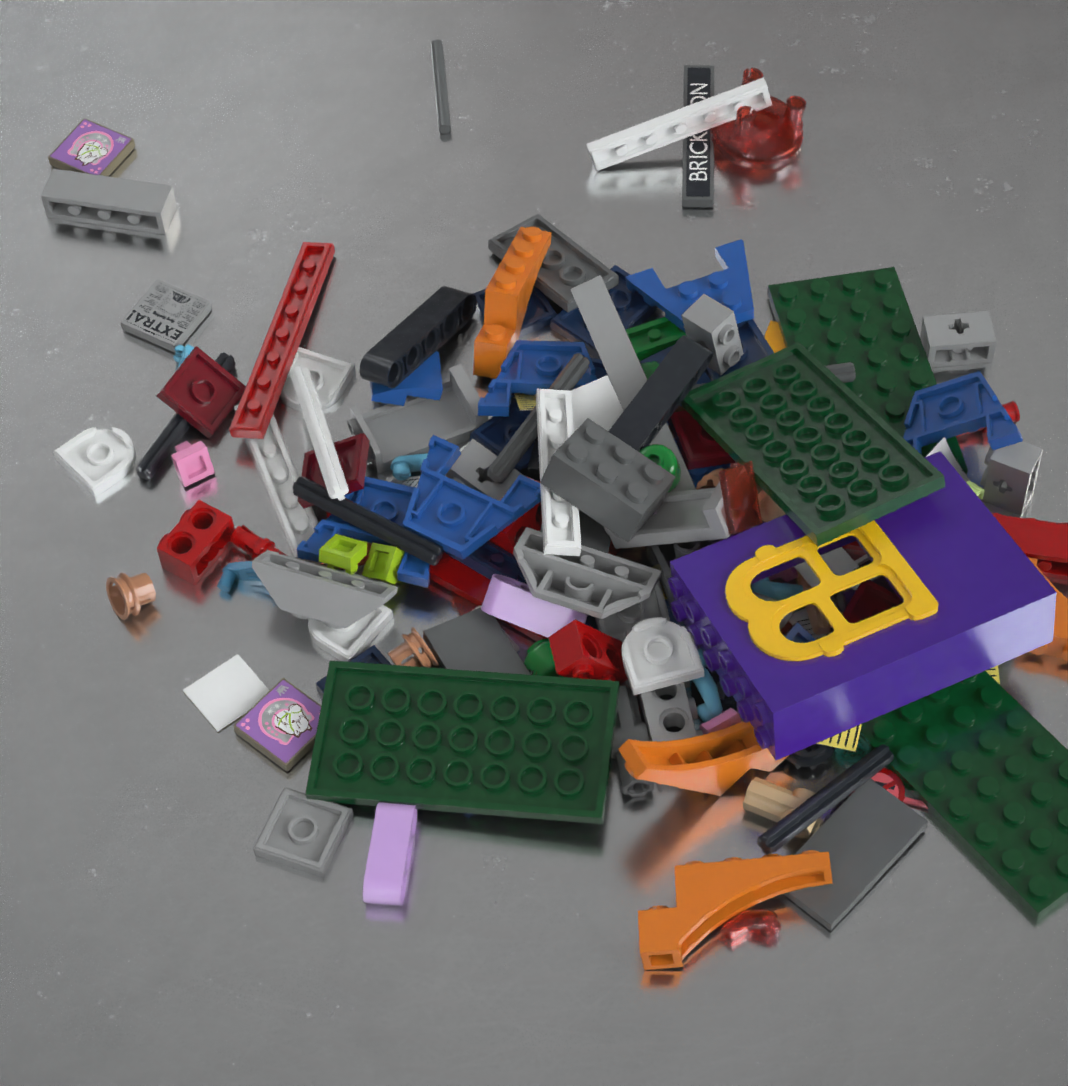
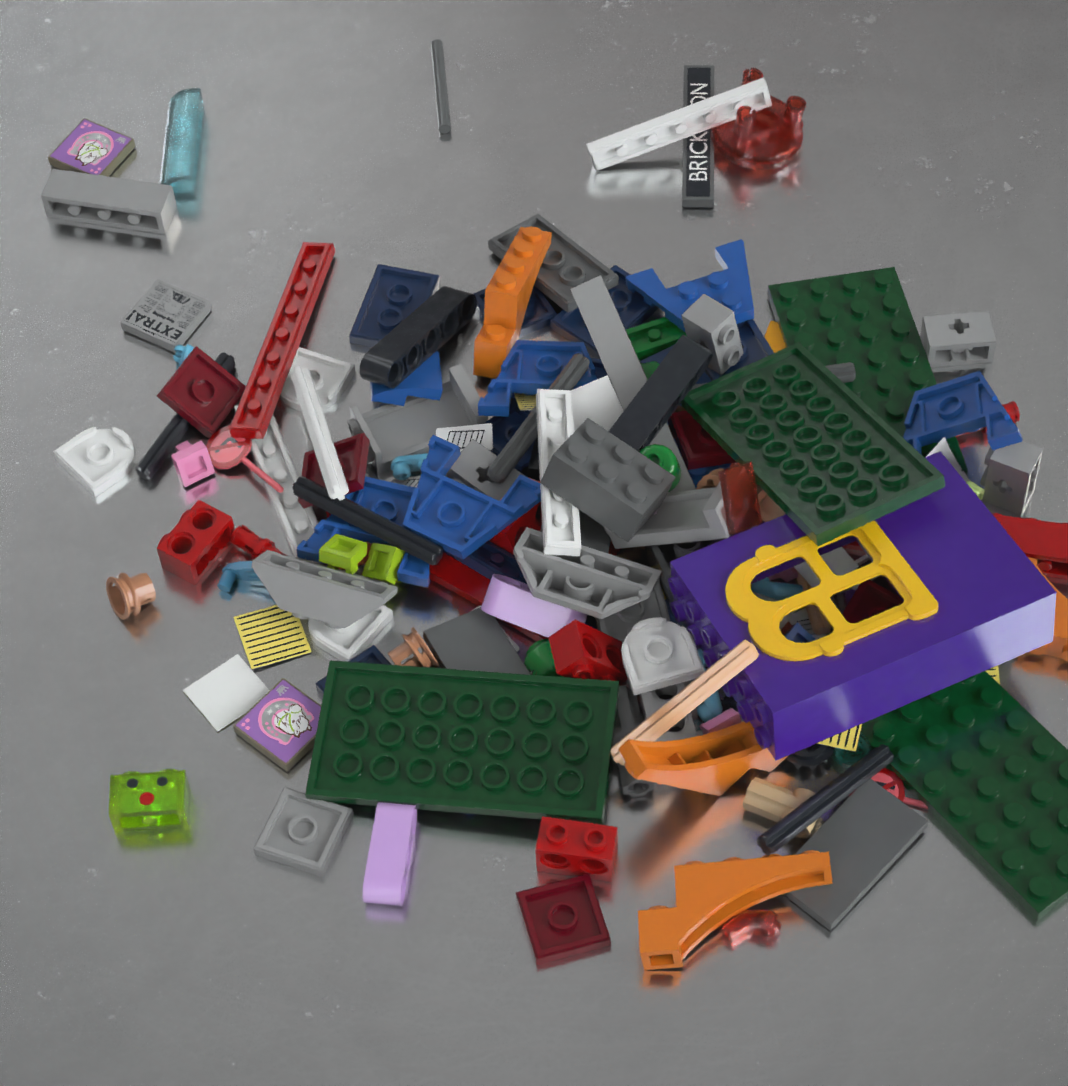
(149, 800): none -> clear neon green brick
(183, 143): none -> clear light blue brick
(229, 452): none -> coral piece
(271, 636): none -> light yellow sticker
(389, 300): none -> dark blue tile
(464, 434): none -> white sticker
(563, 919): none -> dark red tile
(576, 848): none -> red brick
(690, 696): none -> light nougat axle

